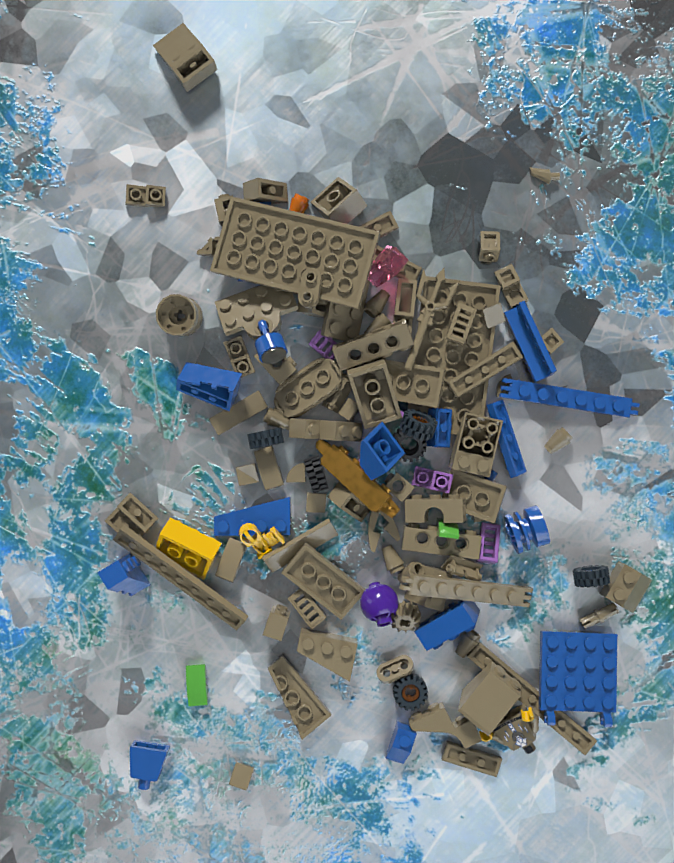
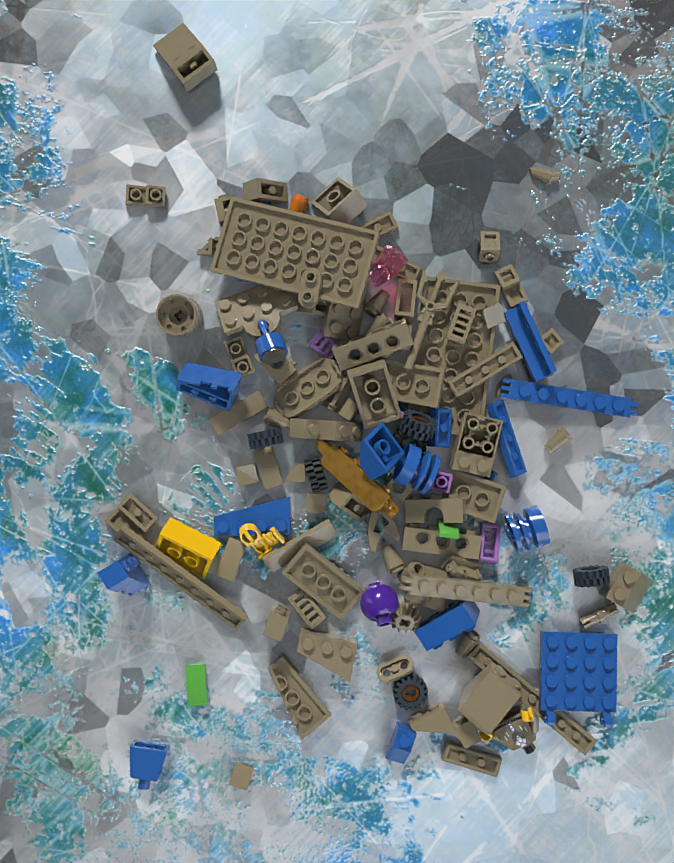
(420, 470): none -> blue wheel

